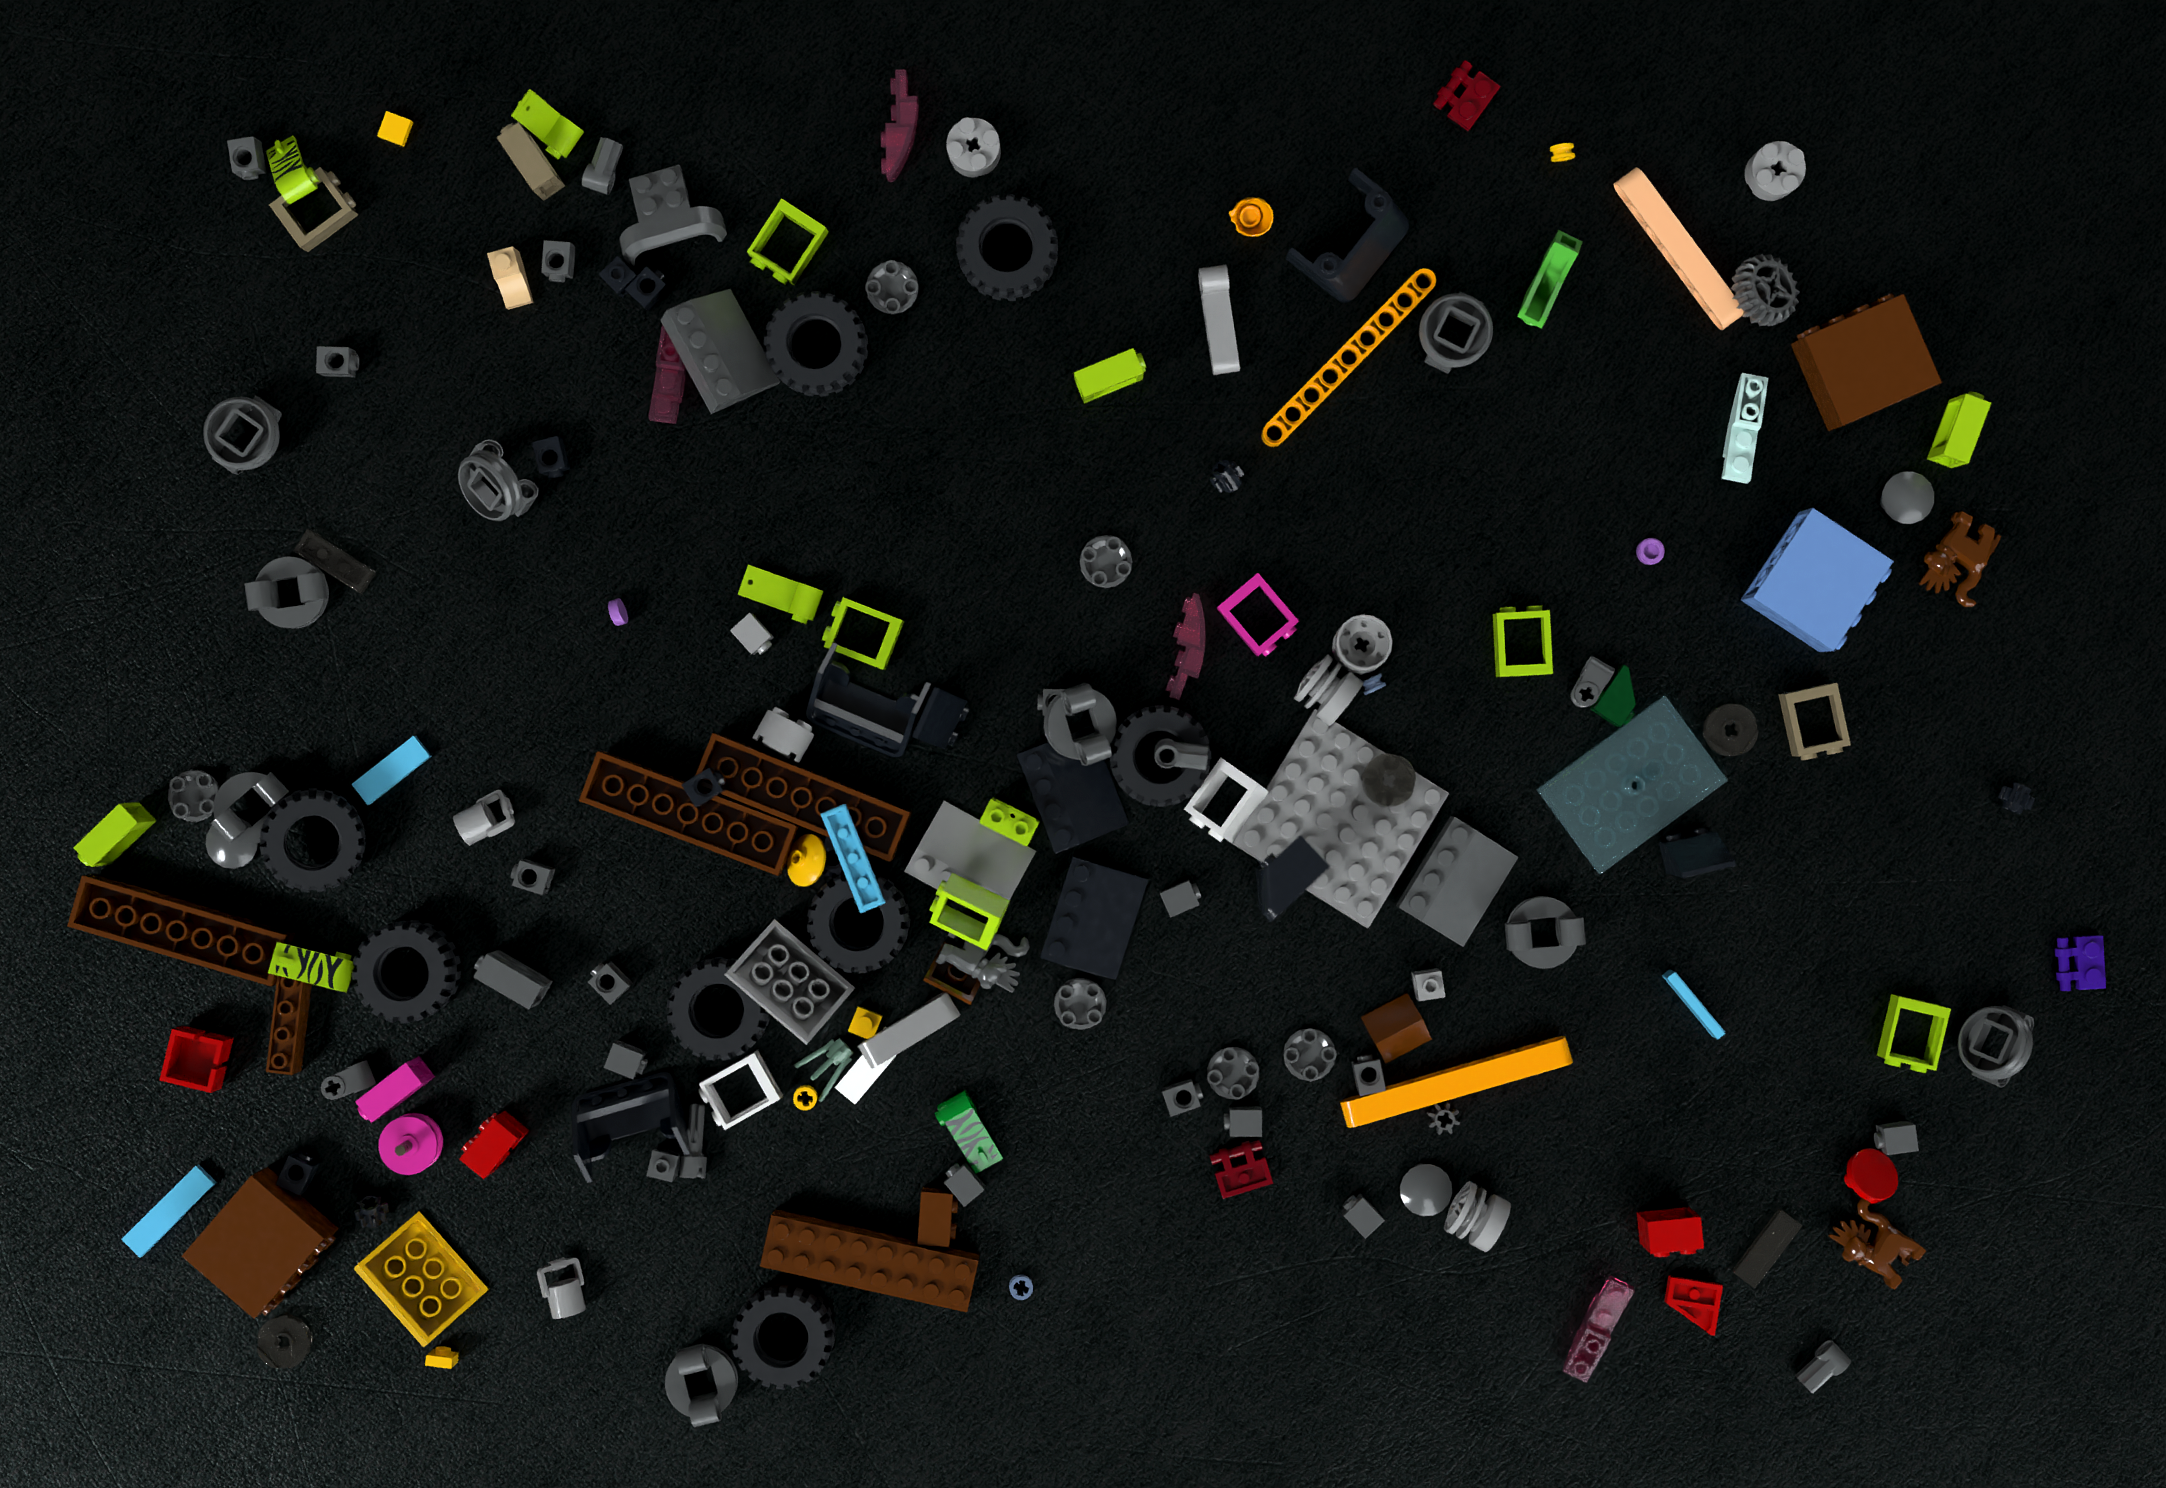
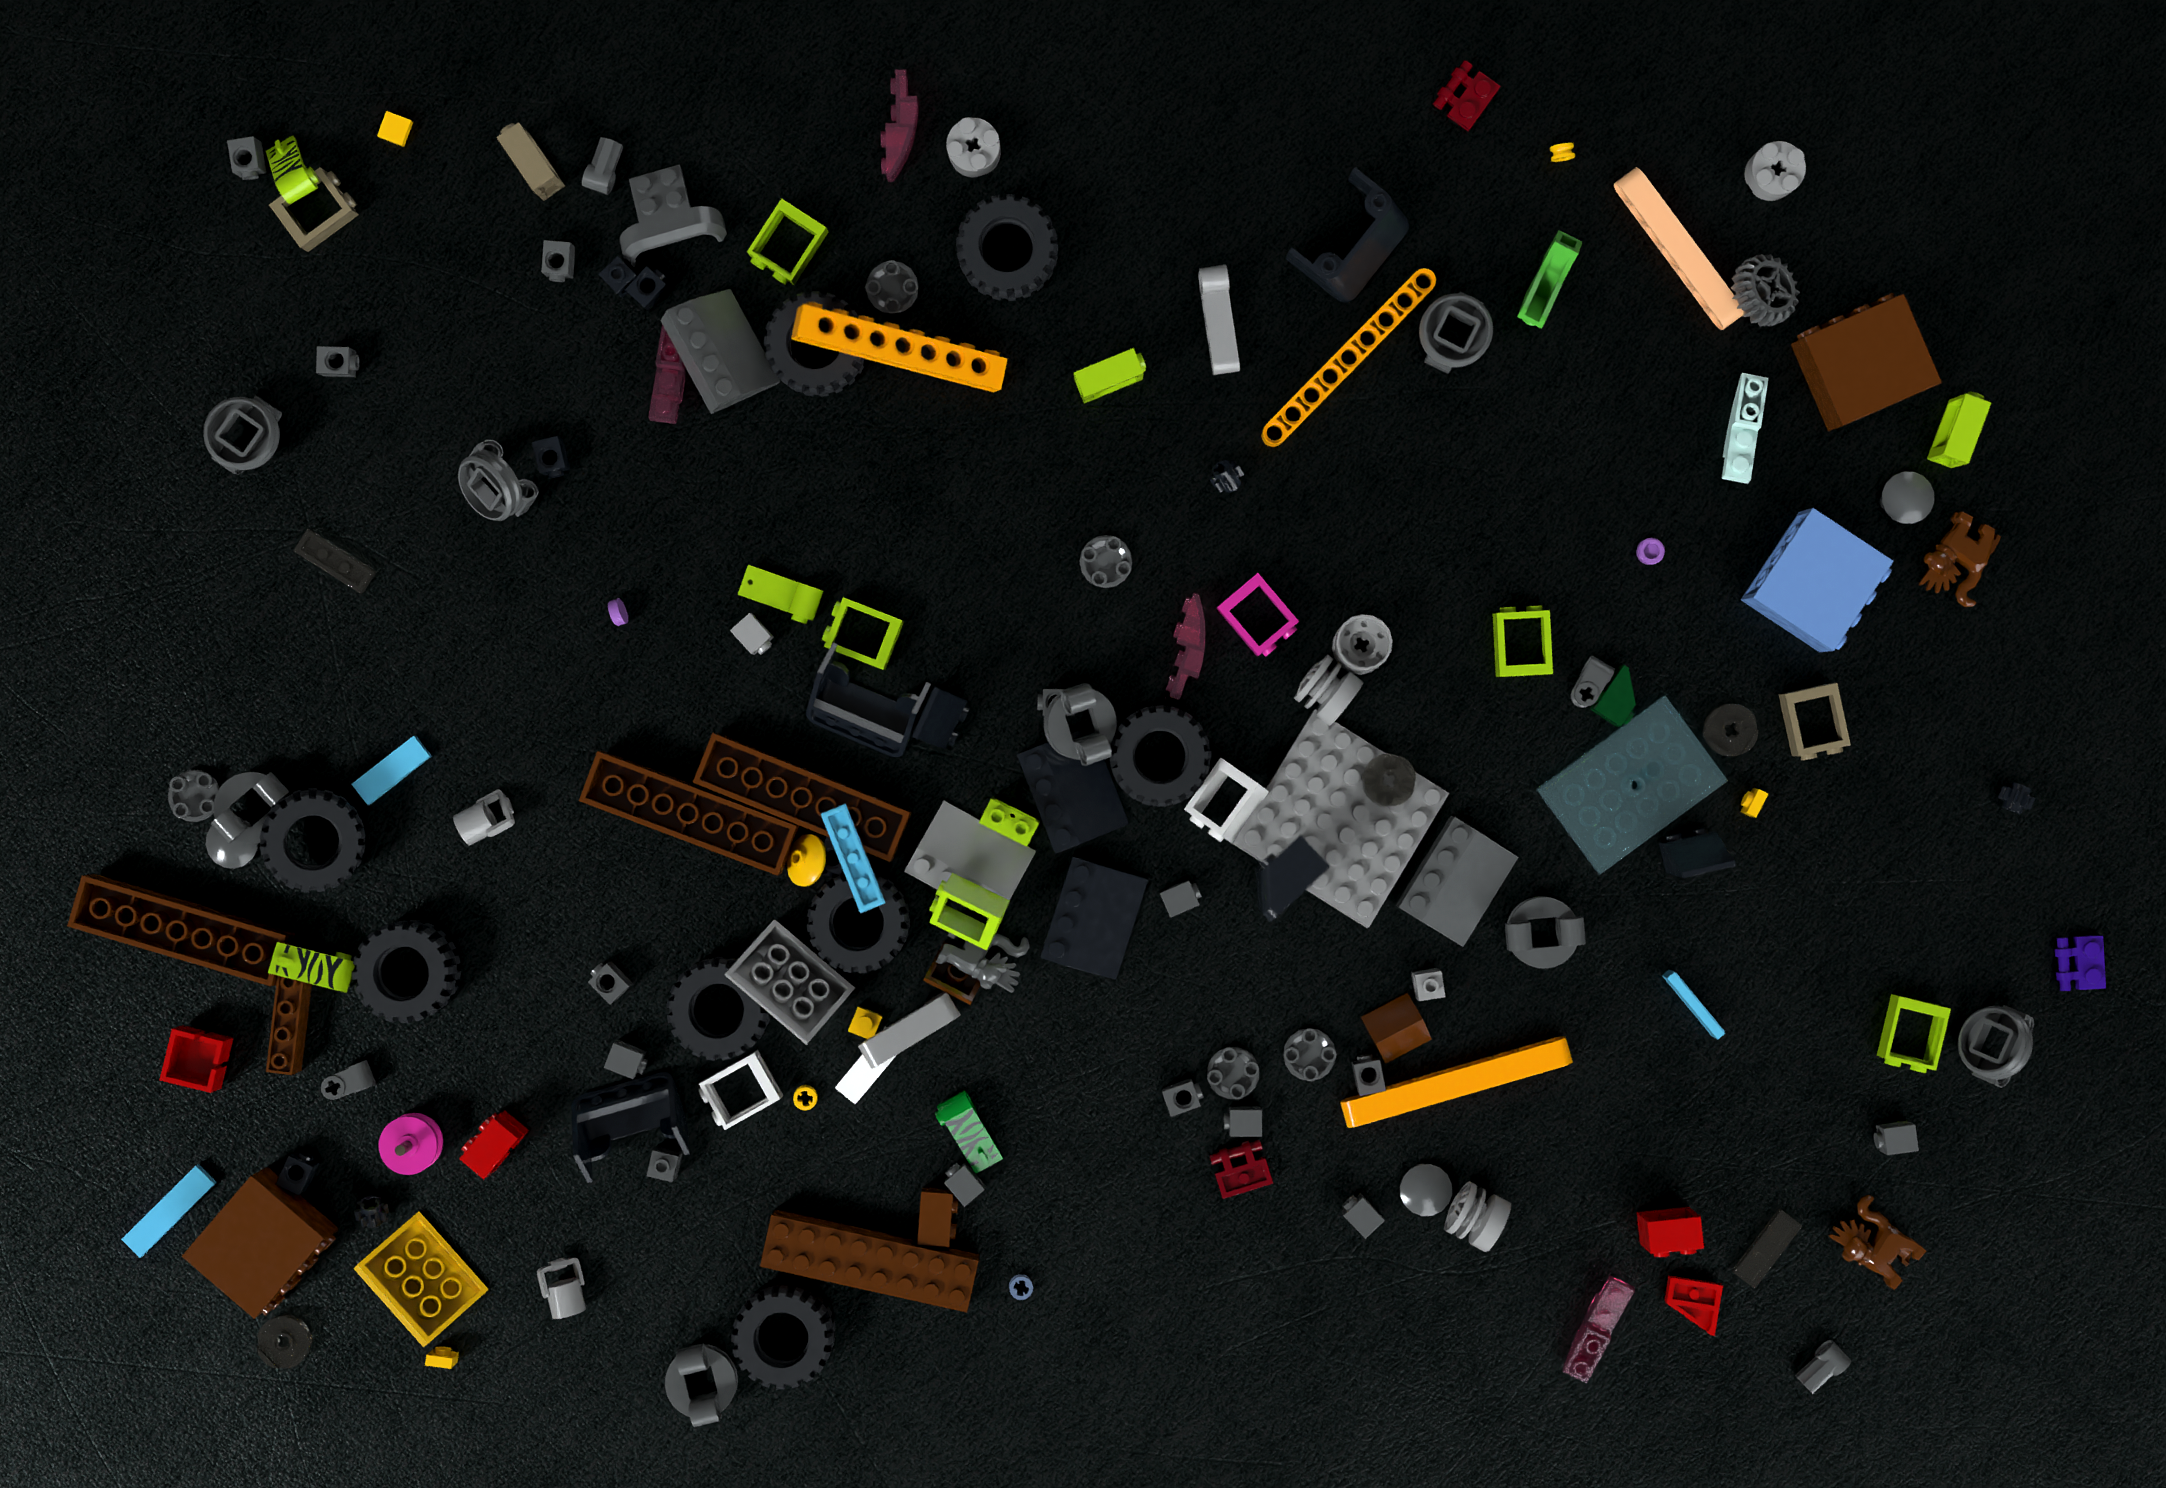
(114, 834): lime window -> none
(264, 592): dark grey piece -> none
(394, 1089): dark pink window -> none
(510, 277): tan arch -> none
(512, 978): dark grey brick -> none
(543, 880): dark grey brick -> none
(547, 125): lime door -> none
(693, 789): black brick -> none
(695, 1163): dark grey piece -> none
(784, 735): light grey brick -> none
(808, 331): none -> light orange brick
(838, 1053): sand green plant -> none
(1080, 1003): dark grey dish -> none
(1185, 755): dark grey piece -> none
(1252, 216): light orange hair -> none
(1373, 684): sand blue bush -> none
(1439, 1111): dark grey gear -> none
(1753, 802): none -> yellow plate
(1871, 1175): red tile -> none

